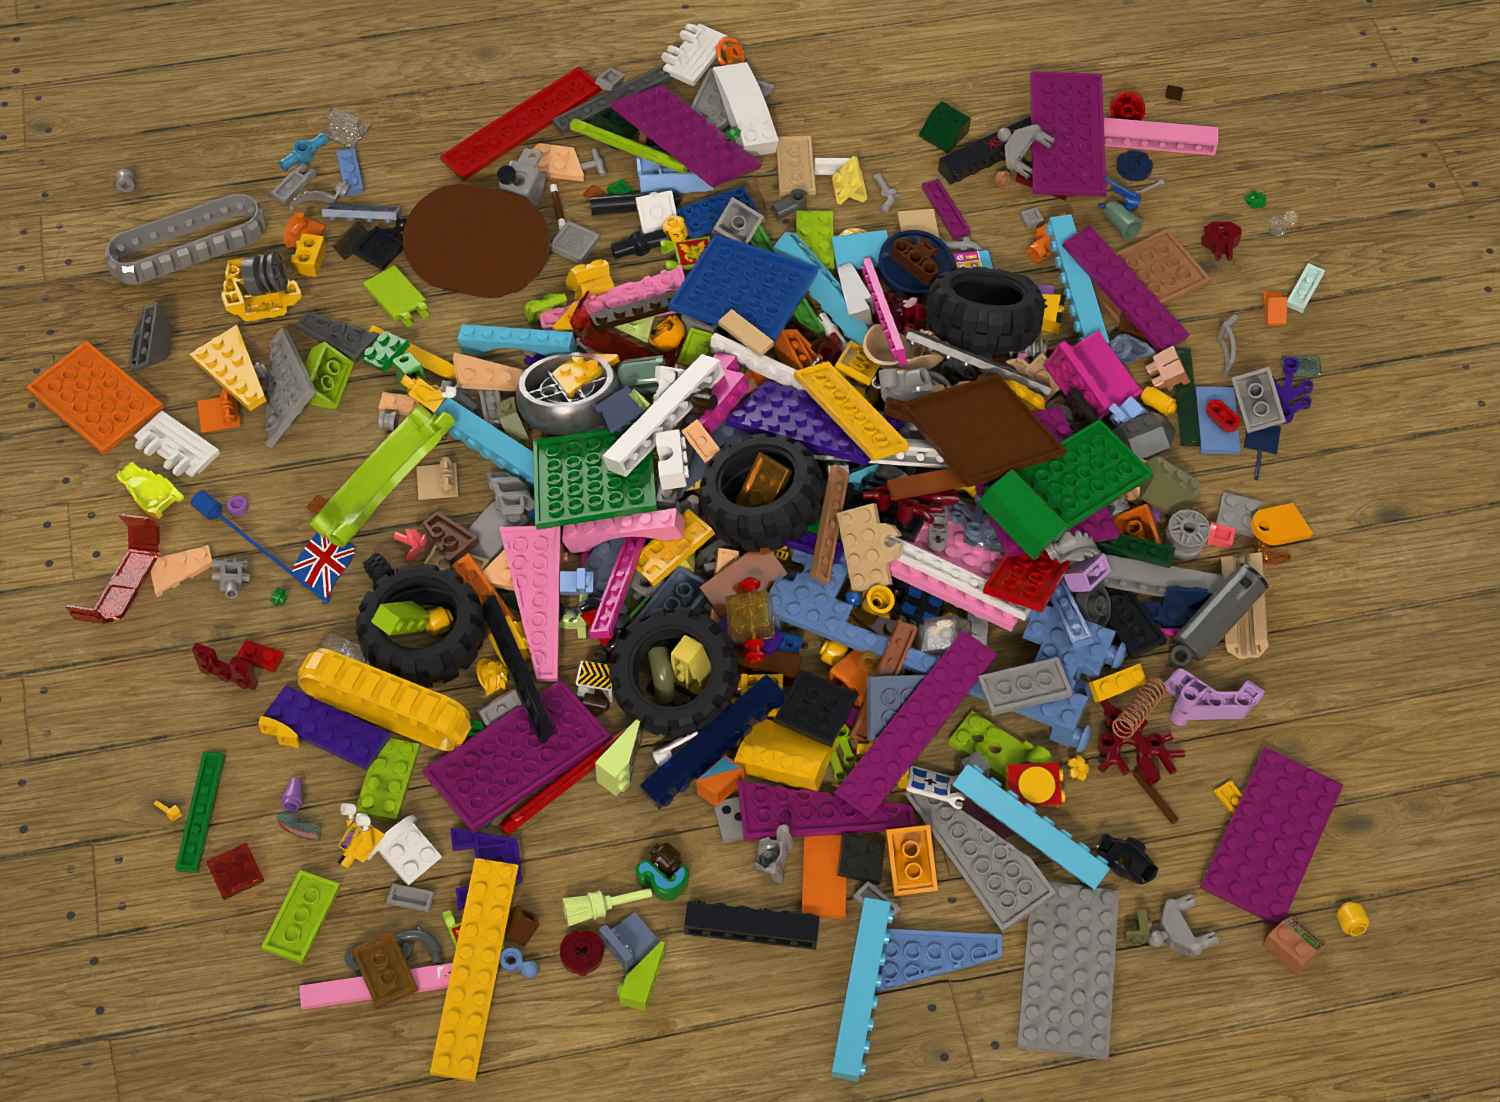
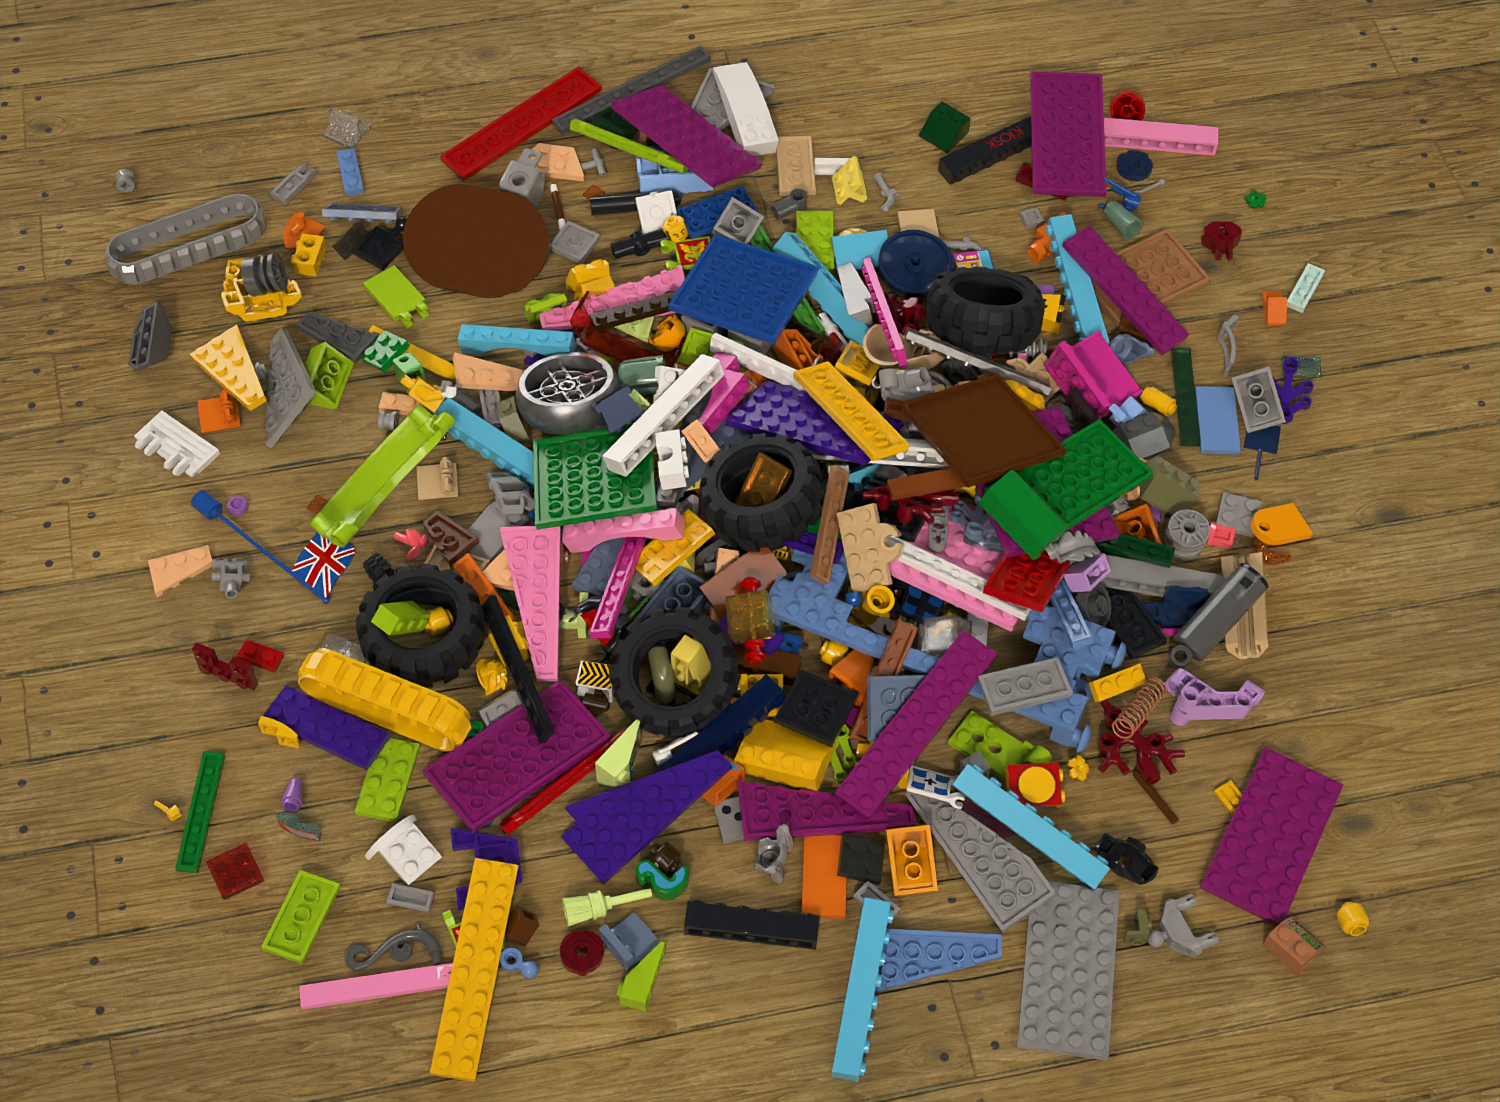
(94, 397): orange plate -> none
(128, 577): clear red windscreen -> none
(149, 490): neon yellow animal -> none
(279, 597): green plate -> none
(303, 151): dark azure pin -> none
(341, 190): light grey plant -> none
(359, 838): yellow torso -> none
(384, 970): pearl gold tile -> none
(506, 174): black tile -> none
(563, 323): yellow plate -> none
(576, 582): light blue brick -> none
(579, 372): yellow wing -> none
(610, 79): light grey plate -> none
(618, 188): green tile -> none
(627, 818): none -> dark purple wing
(694, 55): white hinge -> none
(703, 400): dark brown piece -> none
(732, 52): orange piece -> none
(733, 133): green plate -> none
(746, 333): tan tile -> none
(868, 667): clear yellow plate -> none
(922, 253): reddish brown piece -> none
(946, 209): magenta tile -> none
(1002, 179): nougat plate -> none
(1018, 145): light grey connector -> none
(1170, 369): nougat hips -> none
(1174, 92): dark brown piece -> none
(1224, 416): red plate -> none
(1290, 217): clear plate -> none

